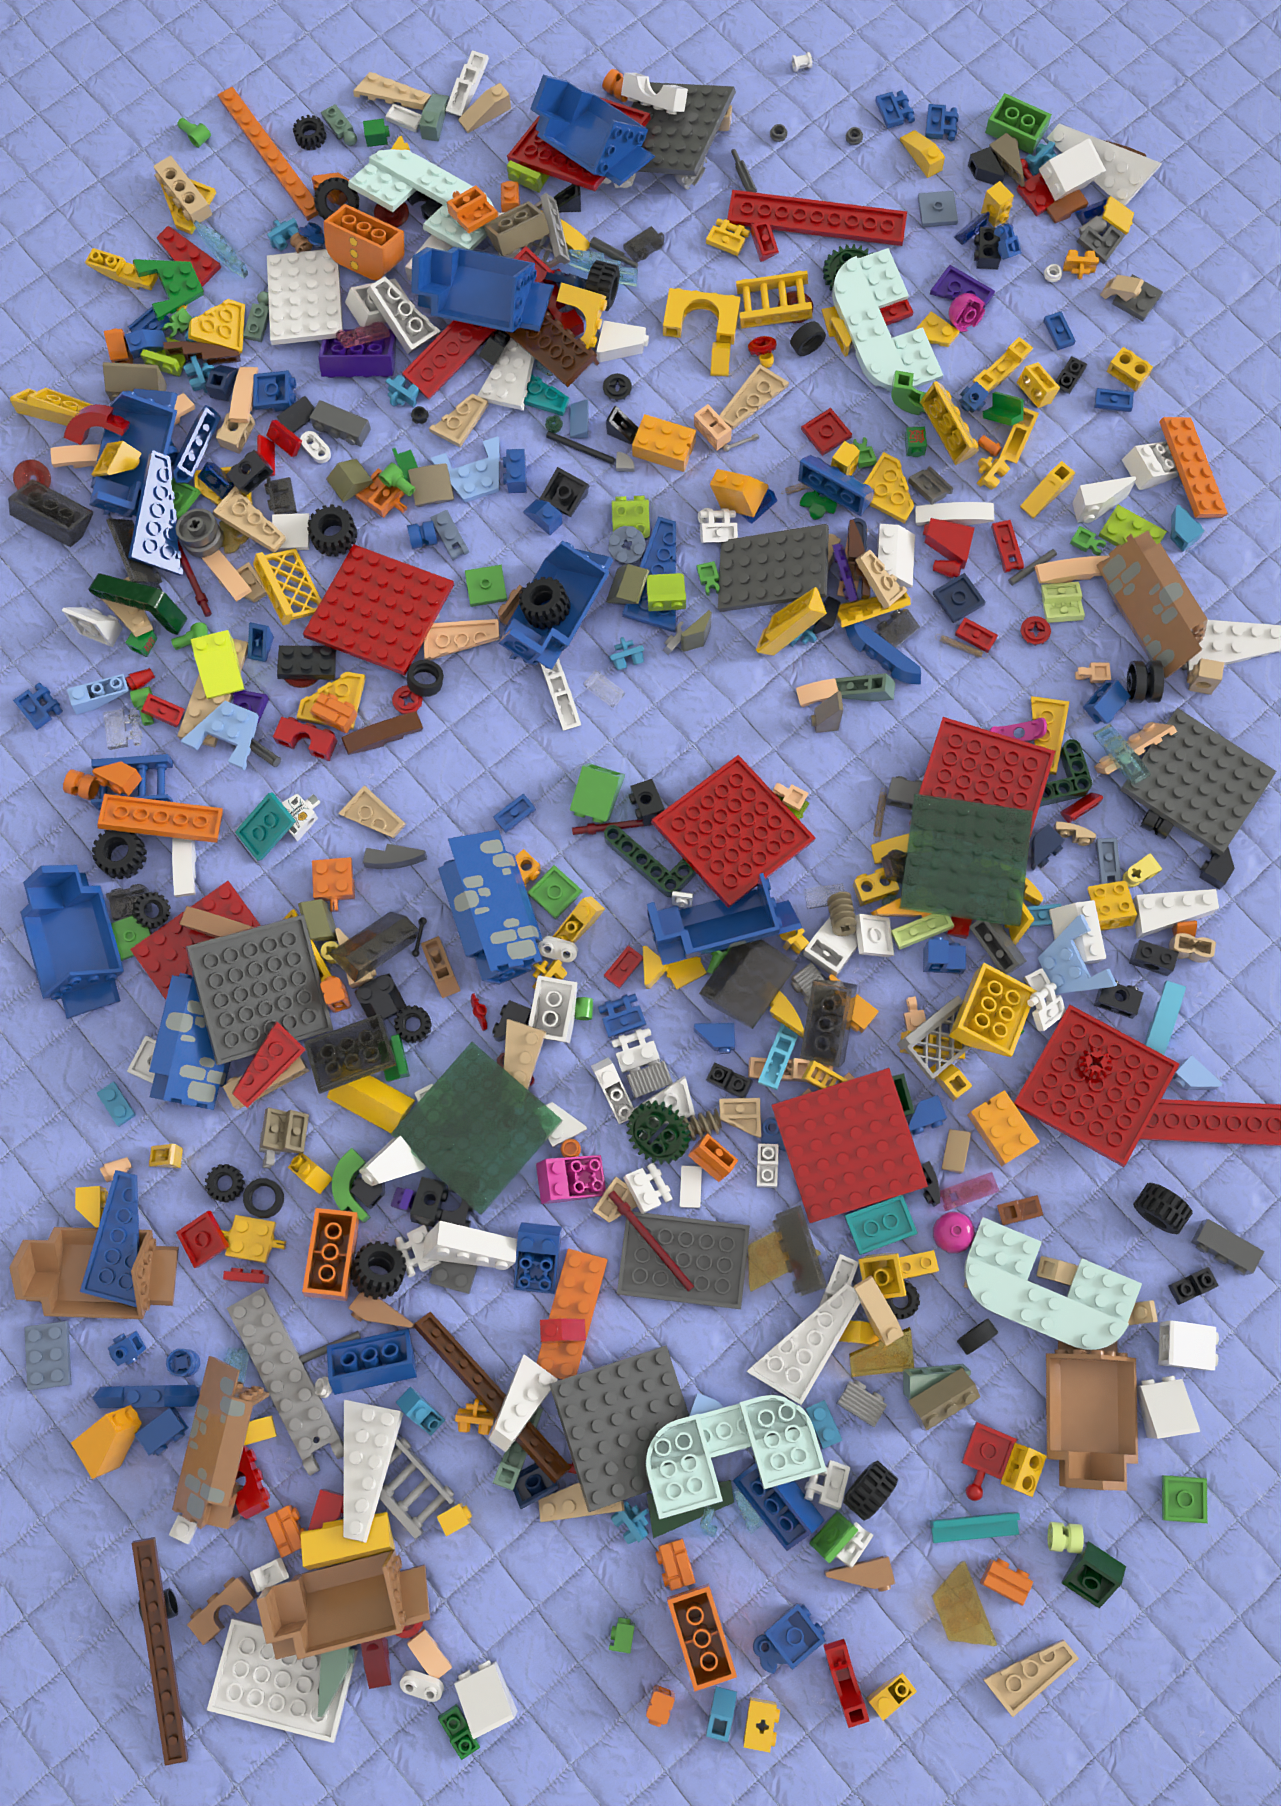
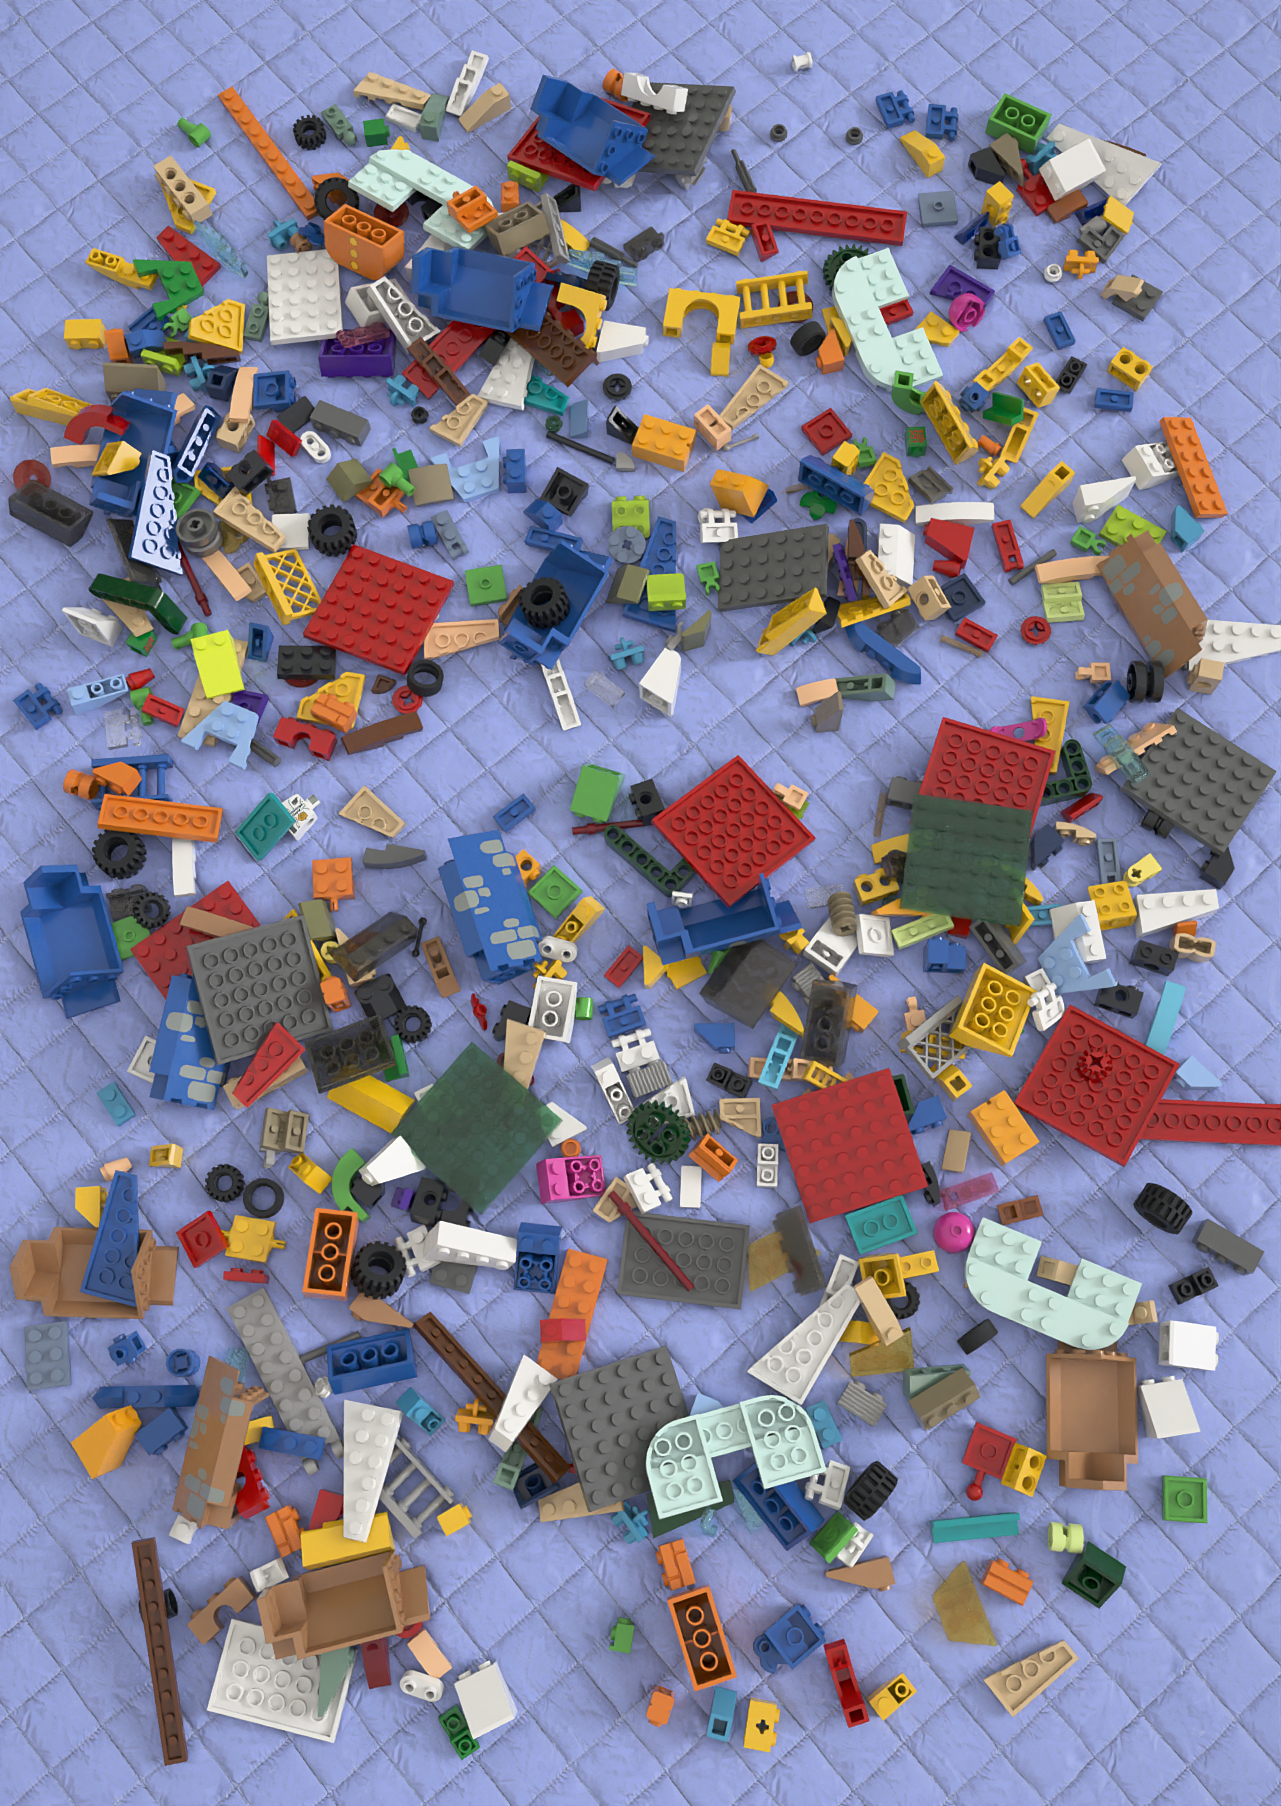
(84, 333): none -> yellow brick
(292, 1443): none -> blue plate
(383, 685): none -> reddish brown tile
(438, 371): none -> reddish brown slope
(549, 539): none -> blue plate
(662, 681): none -> white slope
(830, 355): none -> orange slope
(937, 601): none -> tan brick

